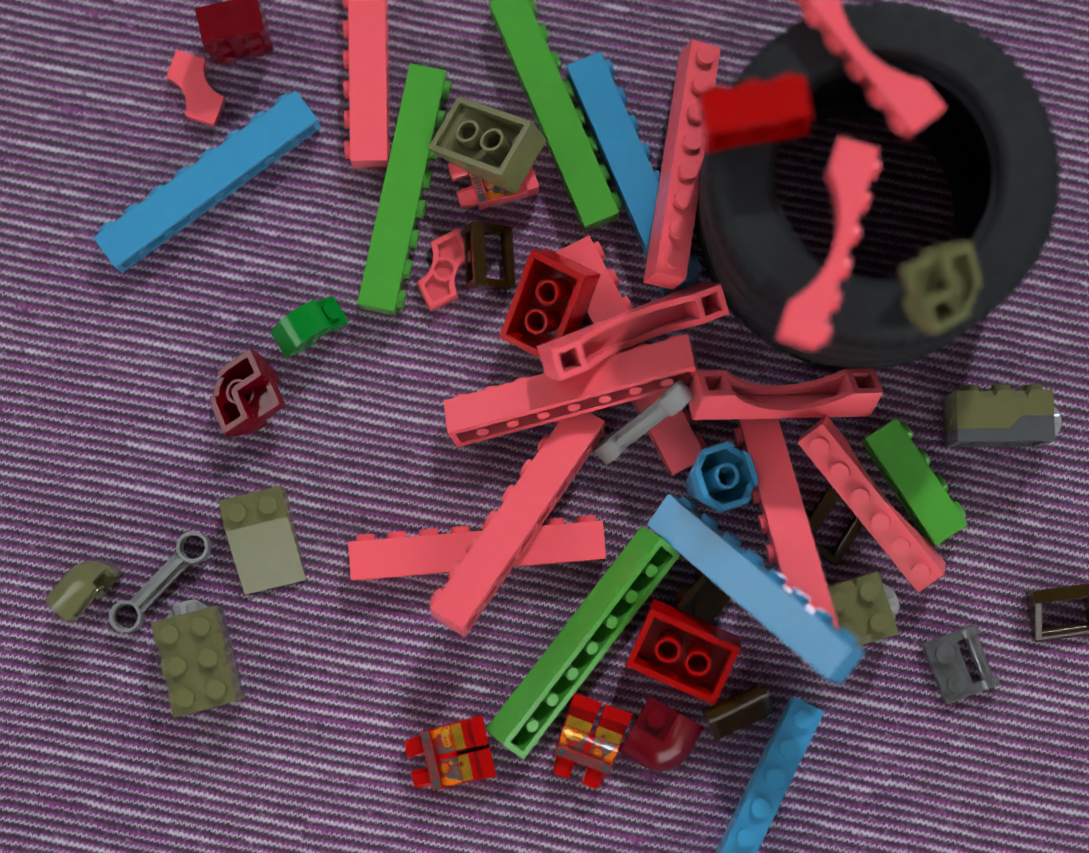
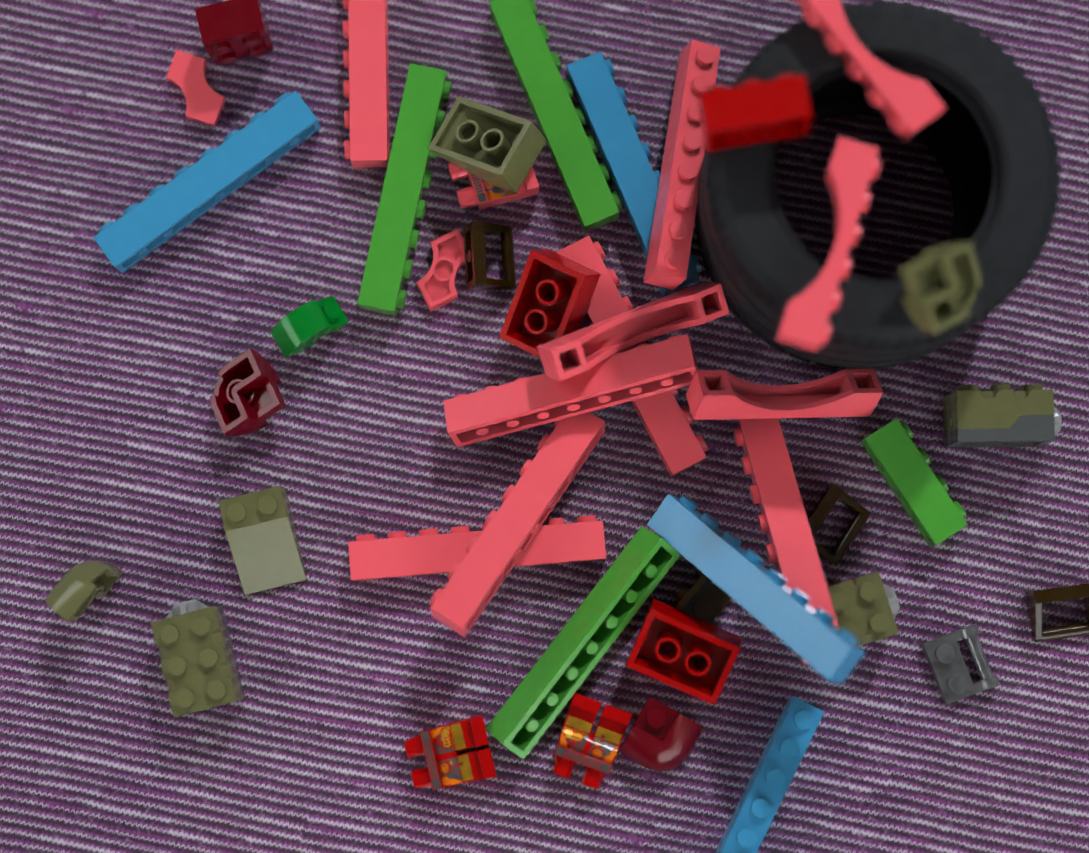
(159, 582): light grey piece -> none
(667, 405): light grey piece -> none
(722, 477): dark azure cone -> none
(738, 711): dark brown tile -> none
(845, 473): coral arch -> none

